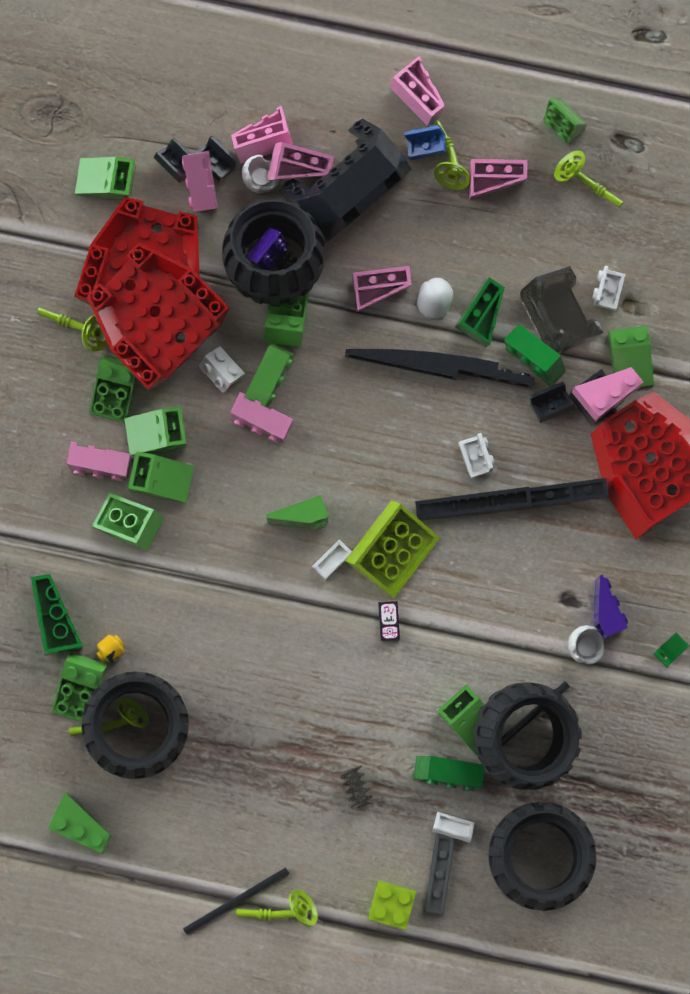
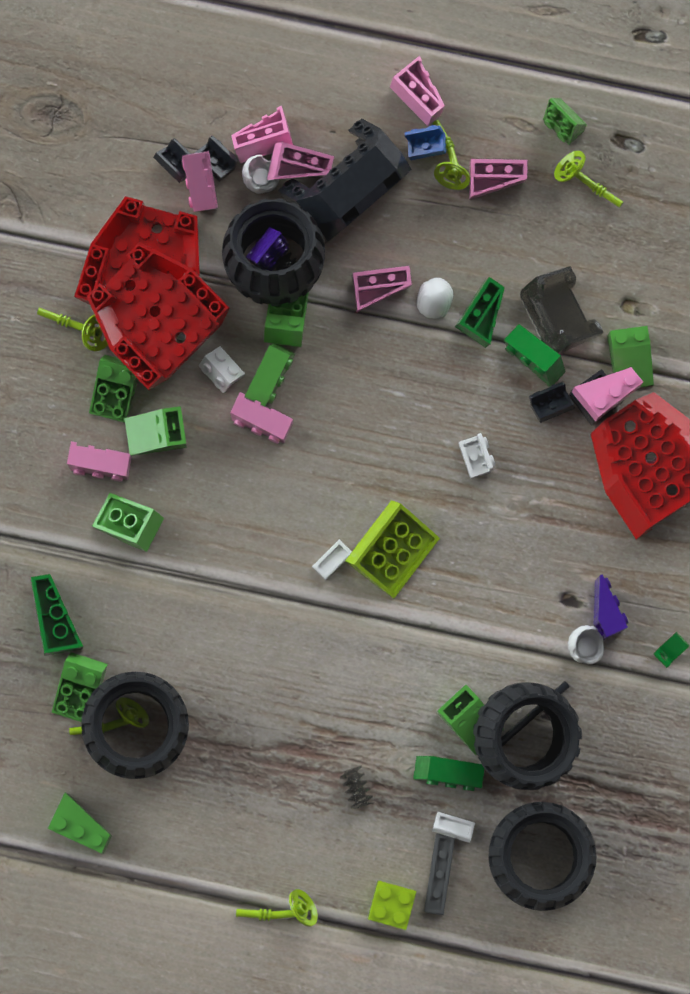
(106, 177): bright green slope -> none
(110, 649): yellow head -> none
(160, 477): bright green slope -> none
(235, 901): black piece -> none
(305, 515): bright green slope -> none
(389, 621): tile -> none
(441, 365): black slope -> none
(512, 499): black slope -> none
(609, 289): white bracket -> none

